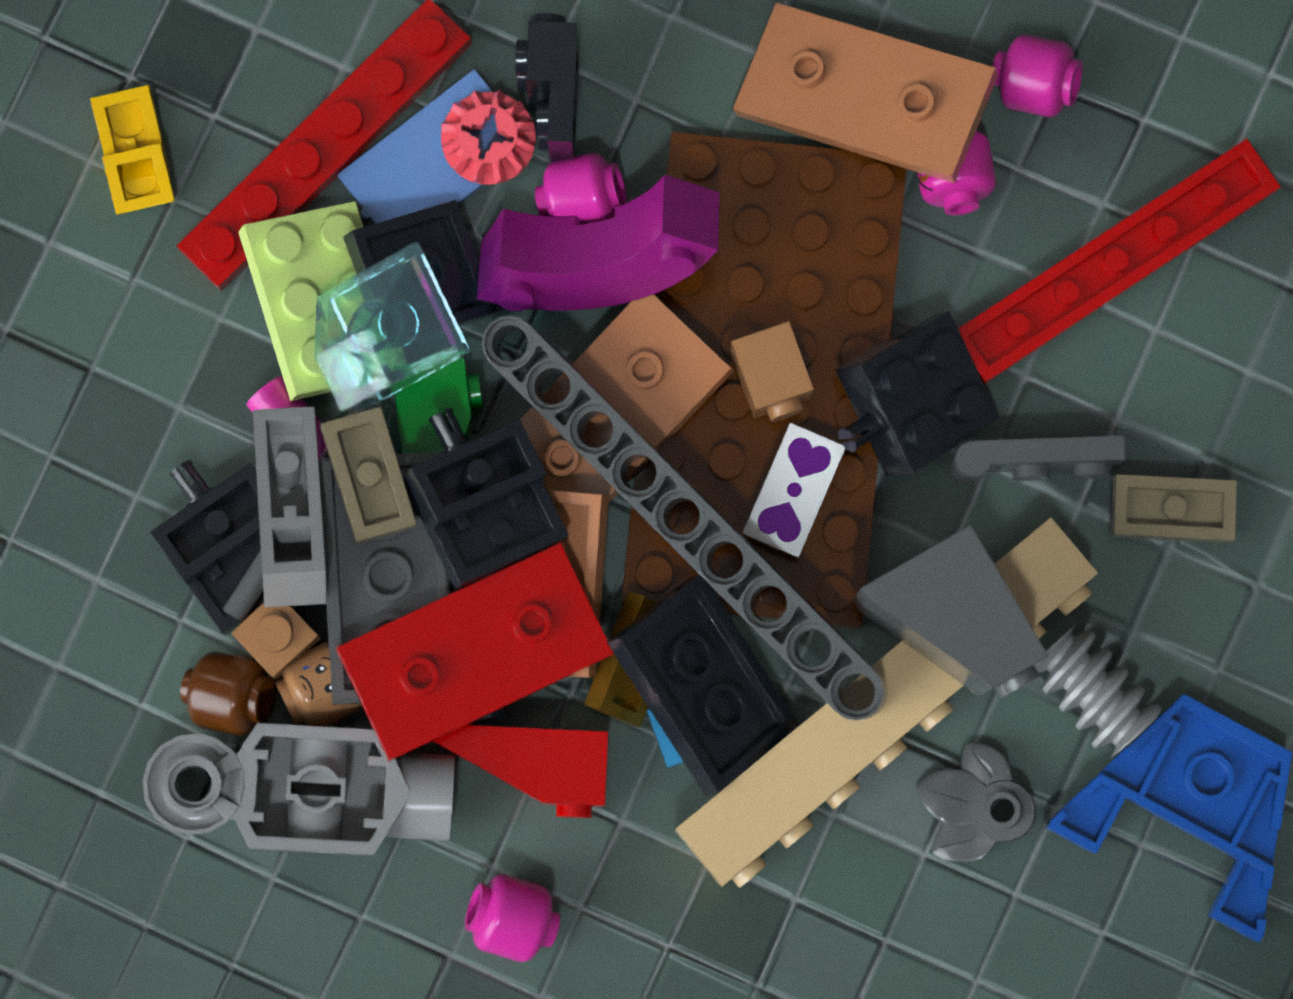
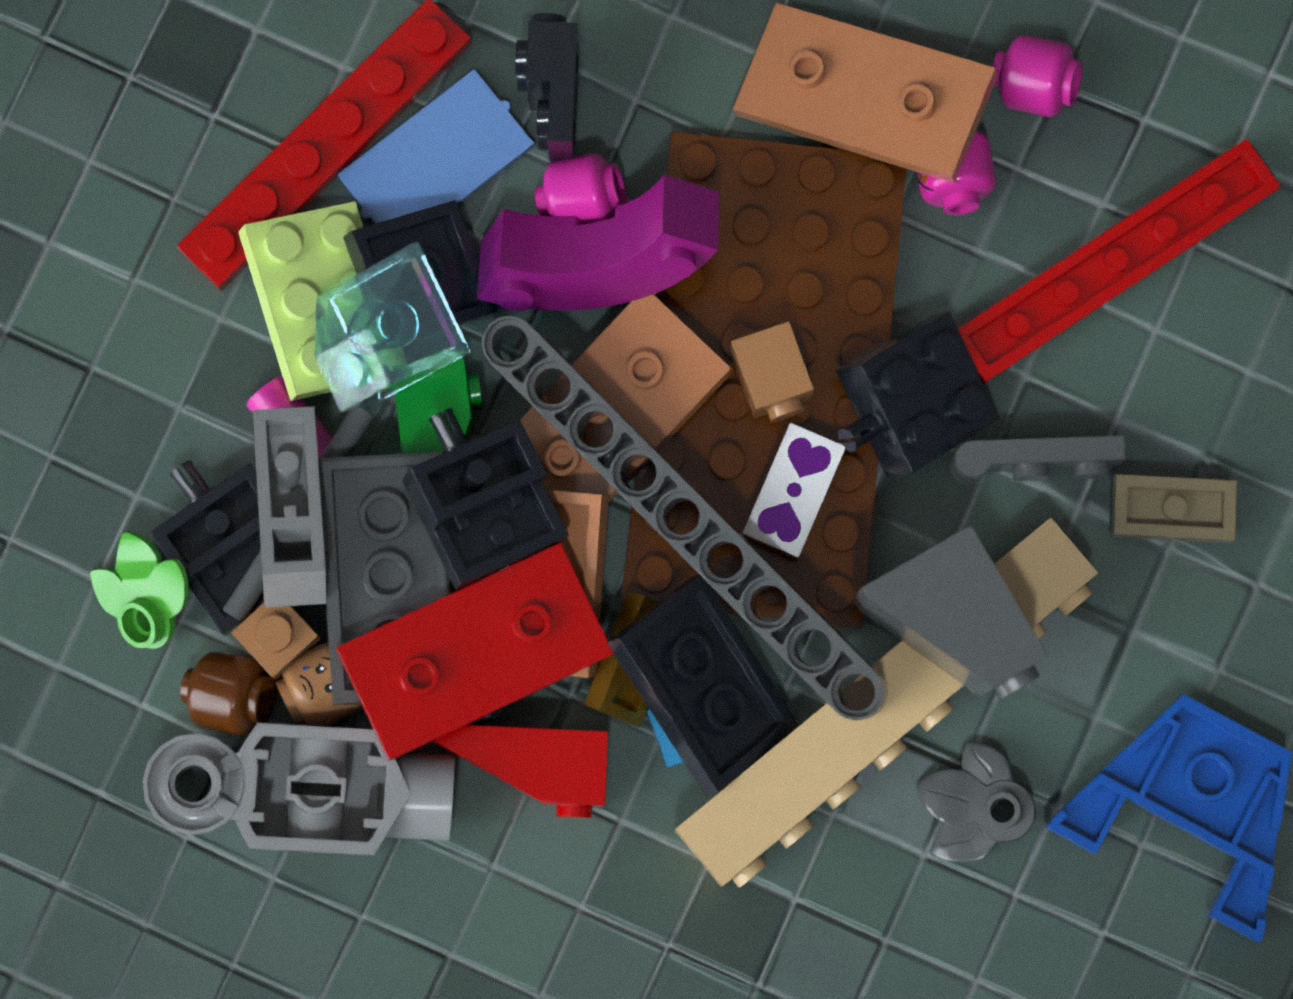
(133, 149): yellow slope -> none
(142, 591): none -> plate
(368, 475): dark tan plate -> none
(503, 159): coral gear -> none
(512, 918): dark pink head -> none
(1096, 690): light grey piece -> none

